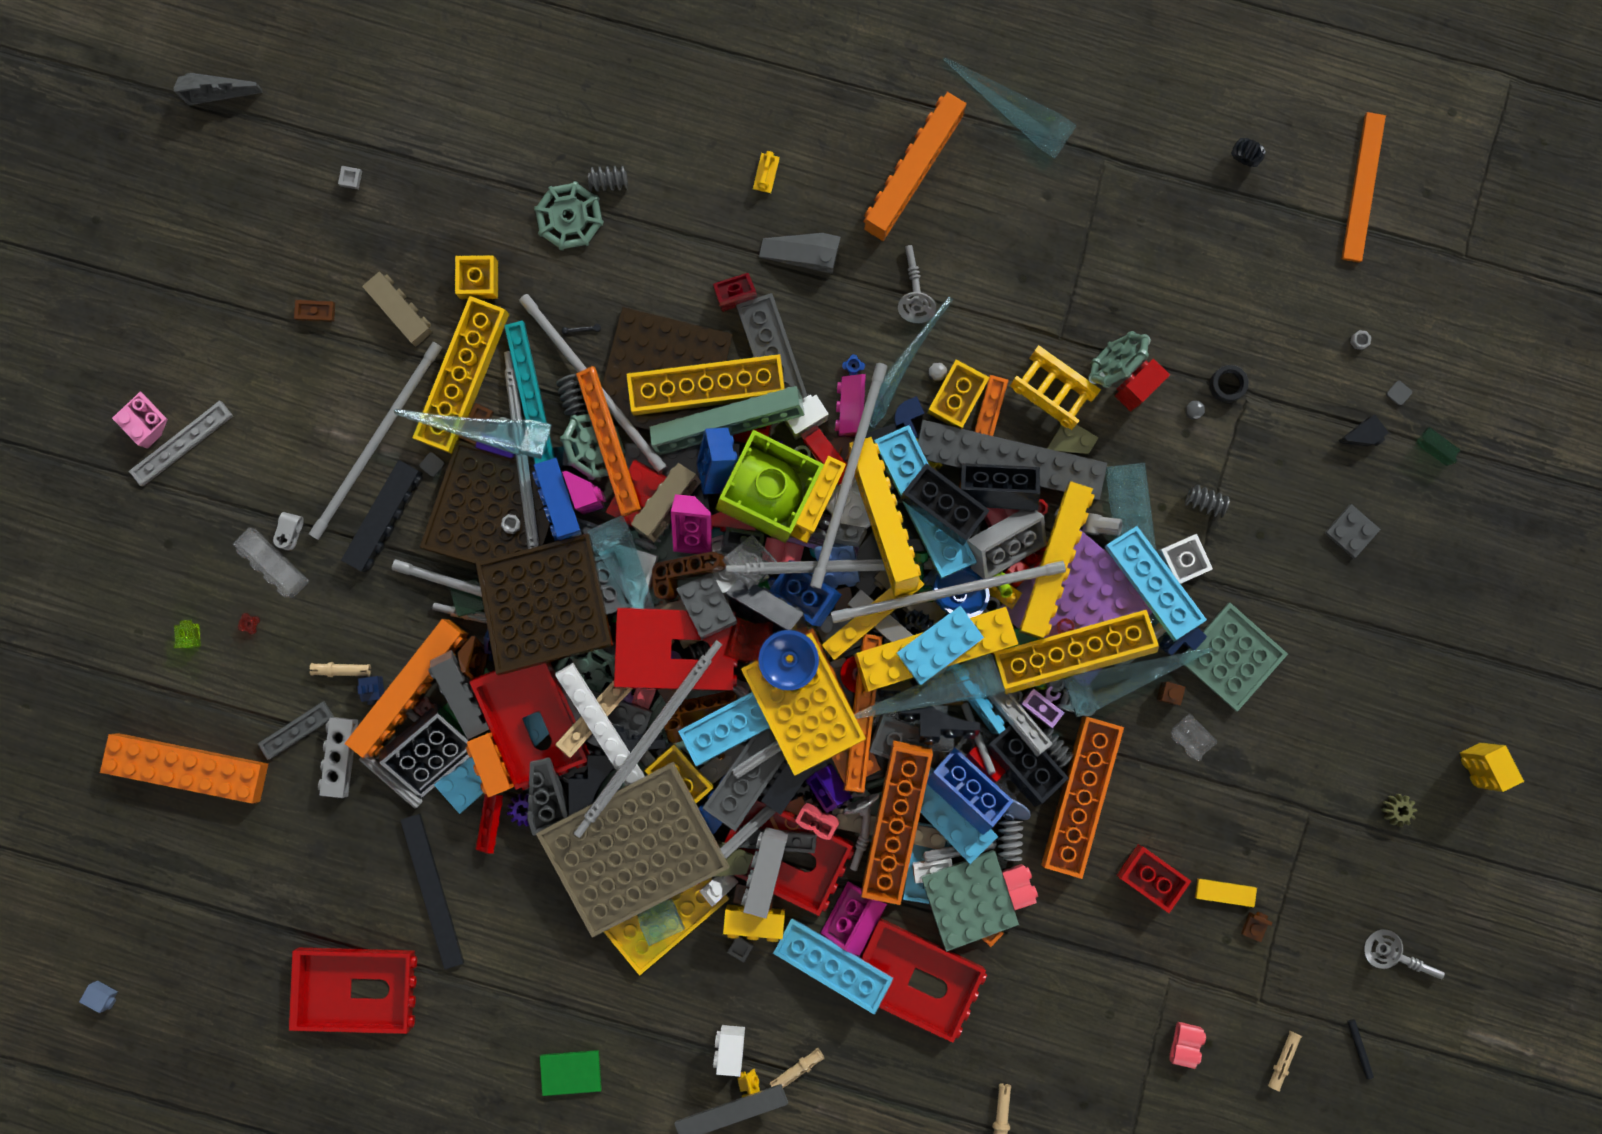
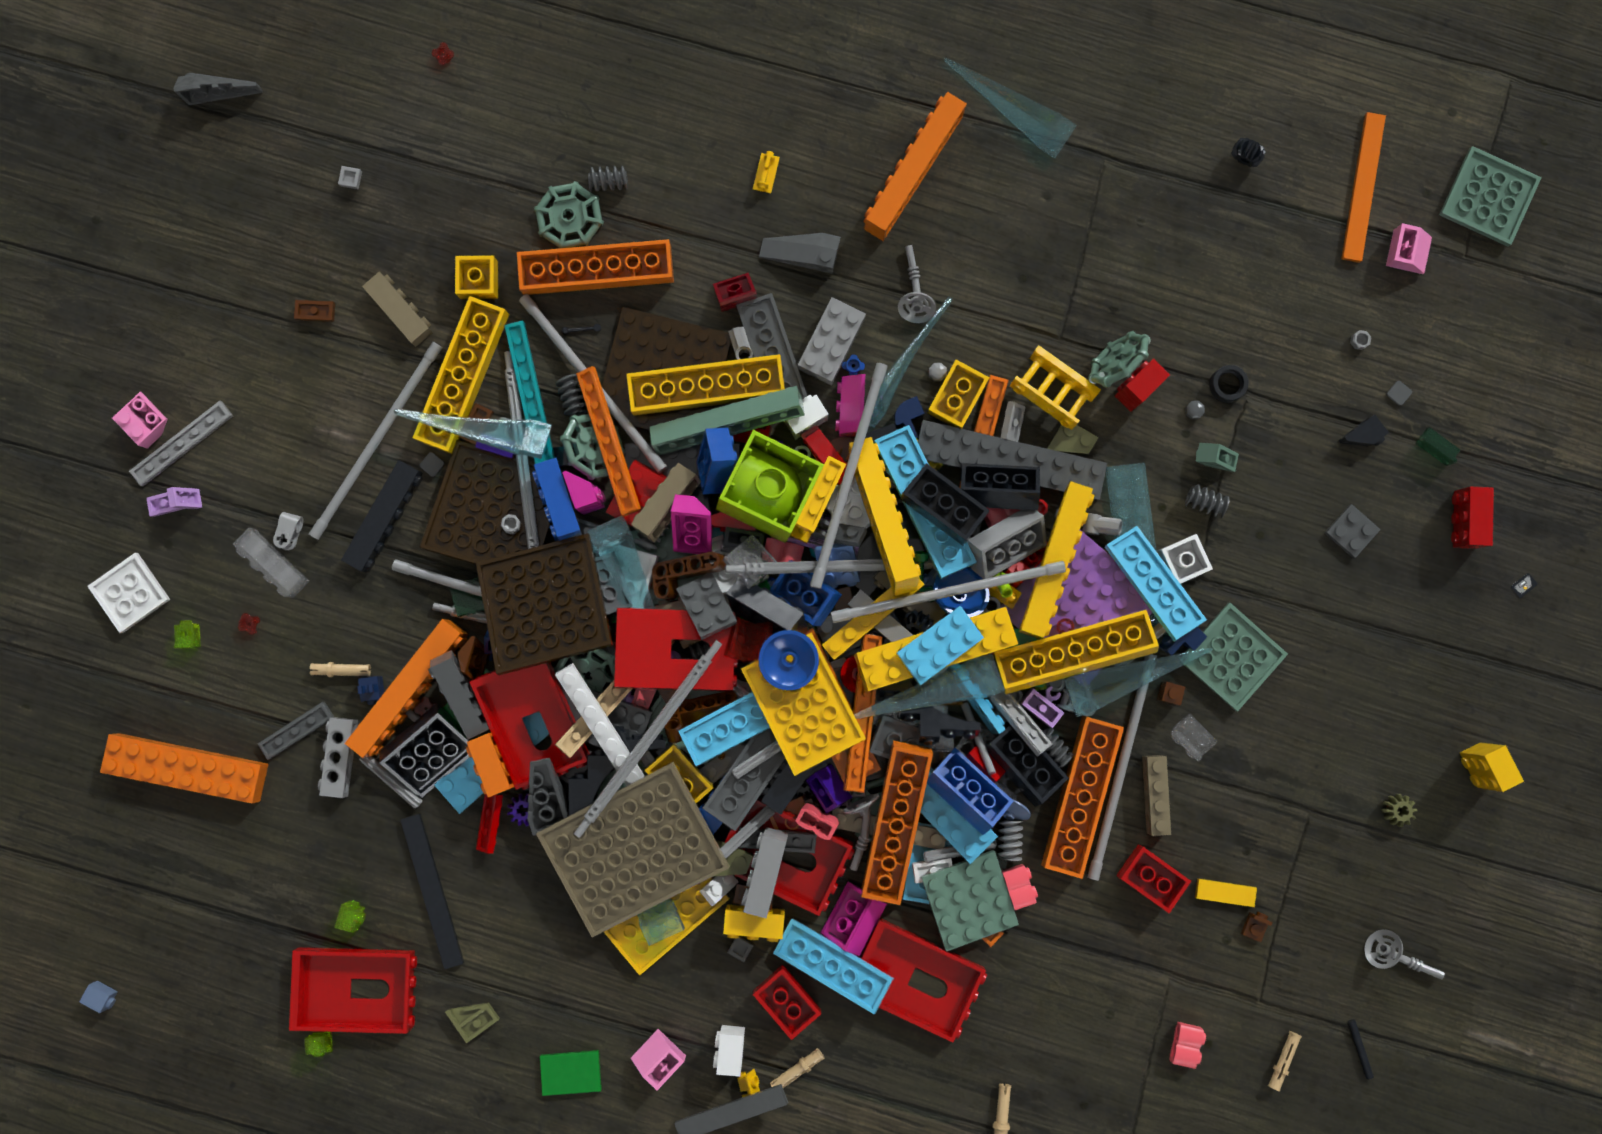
(128, 592): none -> white plate
(174, 500): none -> lavender bracket
(318, 1044): none -> clear neon green brick
(350, 916): none -> clear neon green brick
(443, 59): none -> clear red plate
(472, 1019): none -> olive wing
(595, 267): none -> orange brick
(658, 1059): none -> bright pink slope
(740, 342): none -> light grey piece
(787, 1002): none -> red brick
(831, 341): none -> light grey brick
(1013, 421): none -> light grey plate
(1097, 862): none -> light grey piece
(1156, 795): none -> dark tan brick
(1217, 456): none -> sand green slope
(1409, 248): none -> bright pink slope
(1473, 517): none -> red brick
(1490, 196): none -> sand green plate
(1524, 585): none -> black sticker

